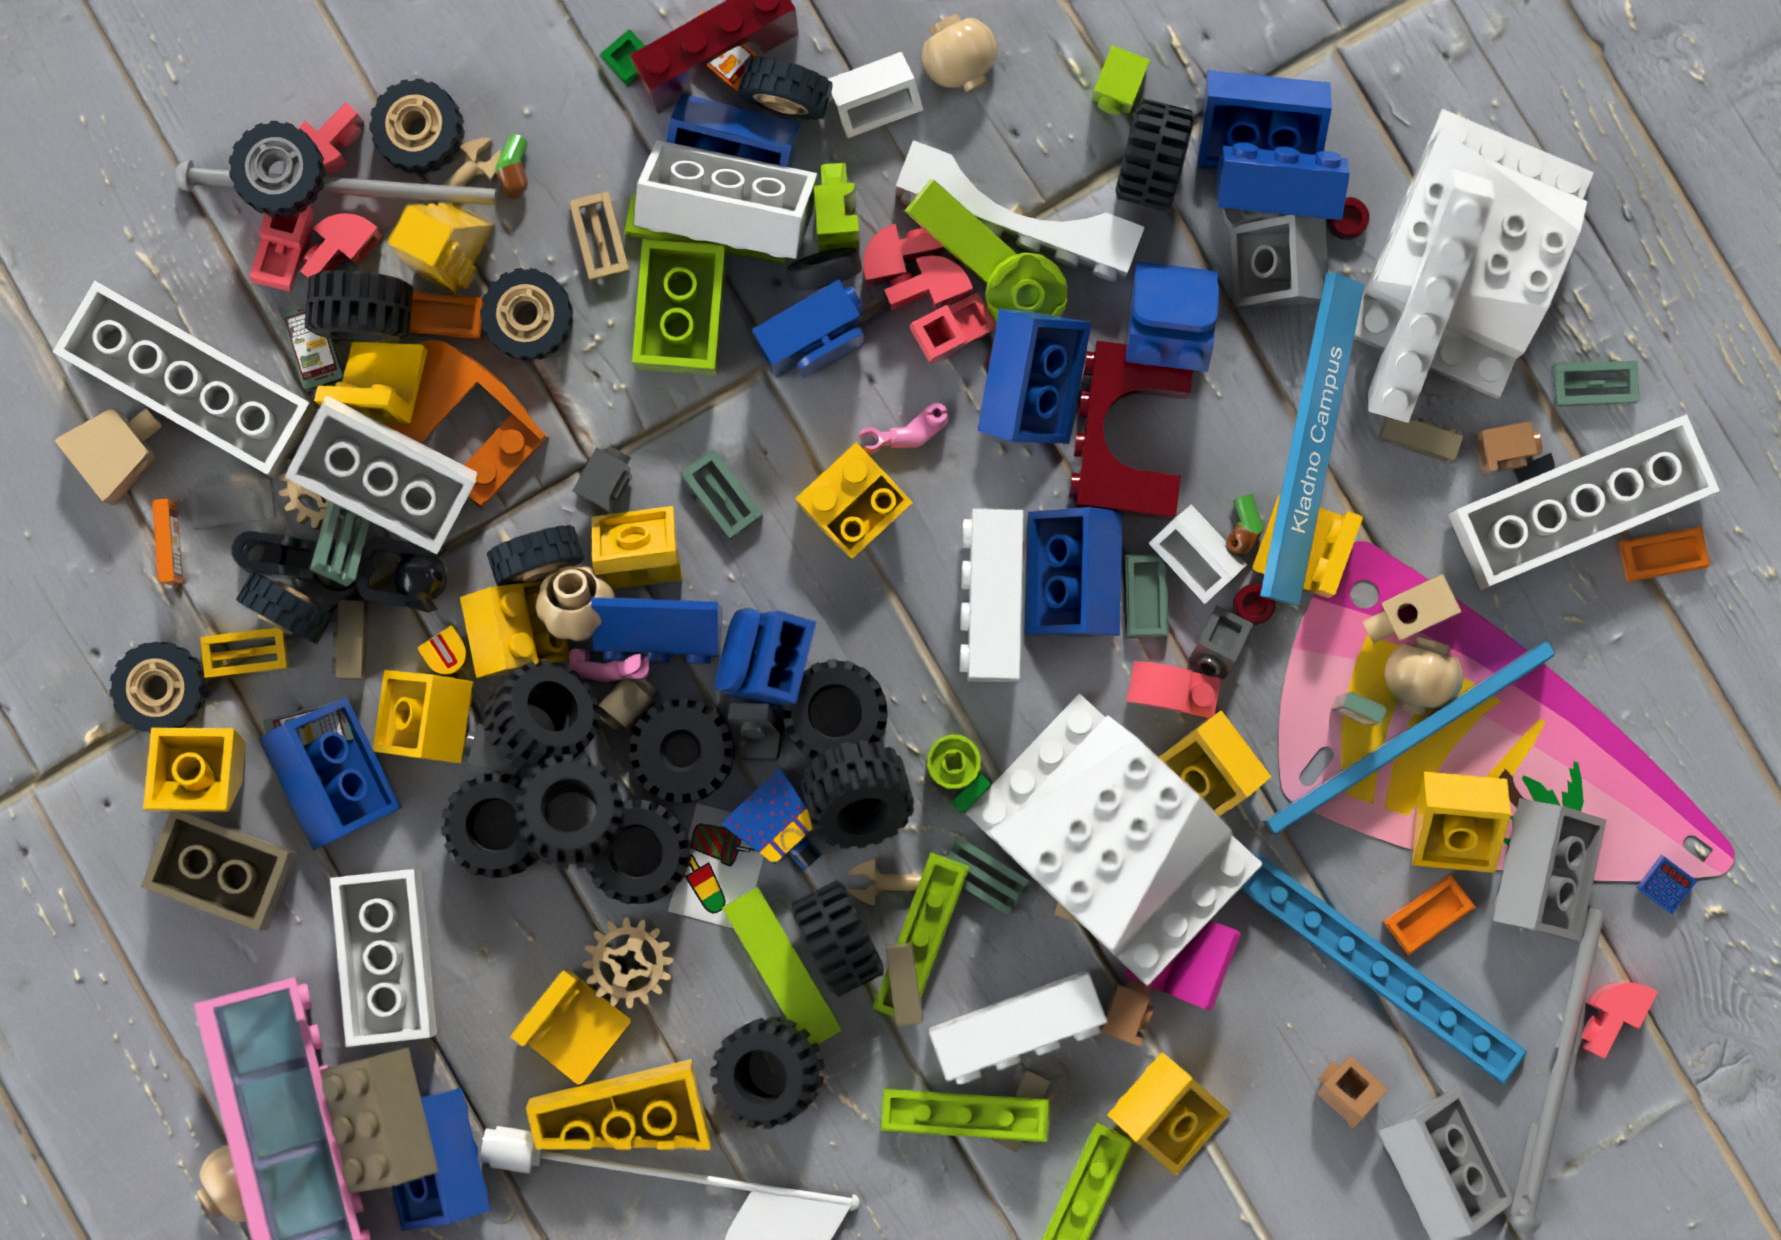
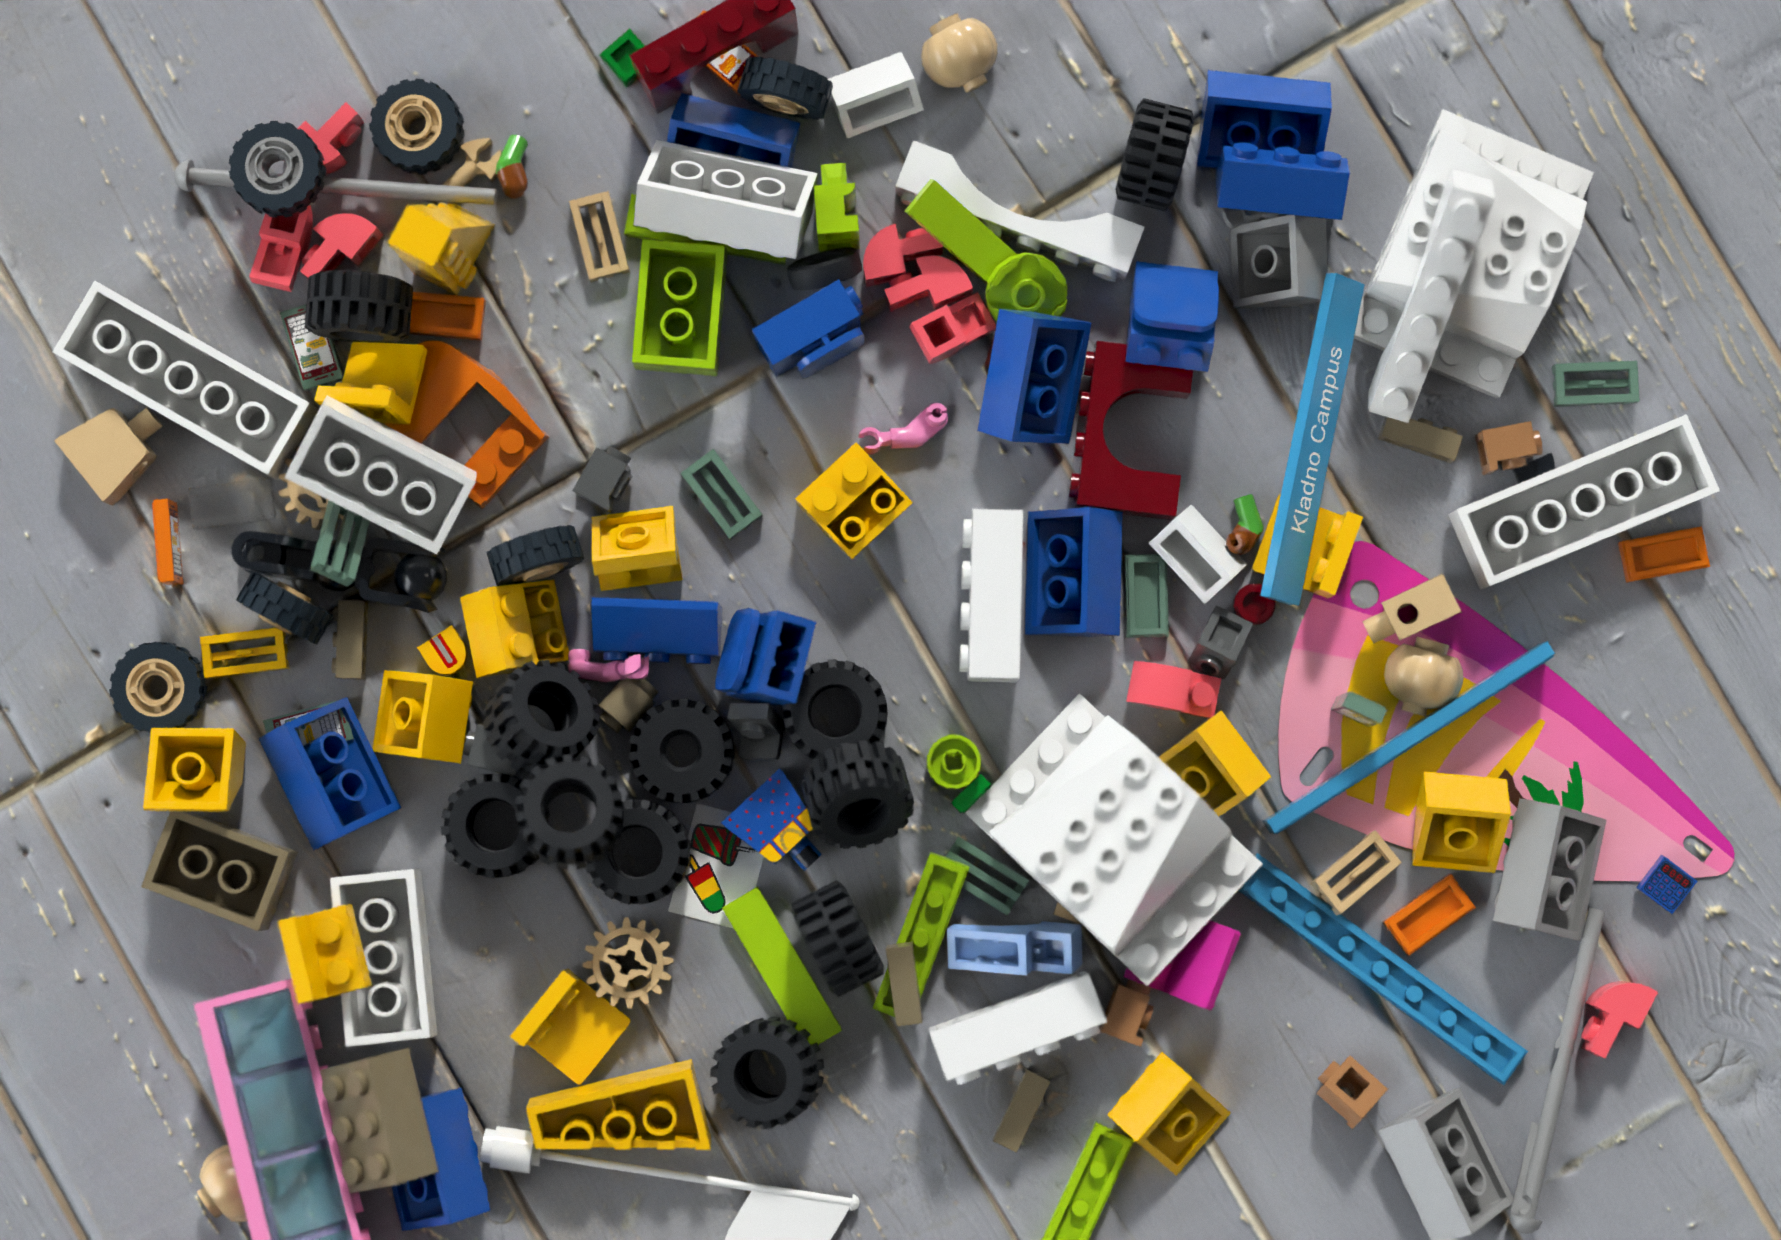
(324, 954): none -> yellow bracket
(501, 310): black wheel -> none
(566, 602): tan plant -> none
(883, 882): tan bar -> none
(965, 1115): lime tile -> none
(1015, 948): none -> light blue slope
(1119, 81): lime brick -> none
(1330, 894): none -> tan tile
(1354, 220): dark red tile -> none

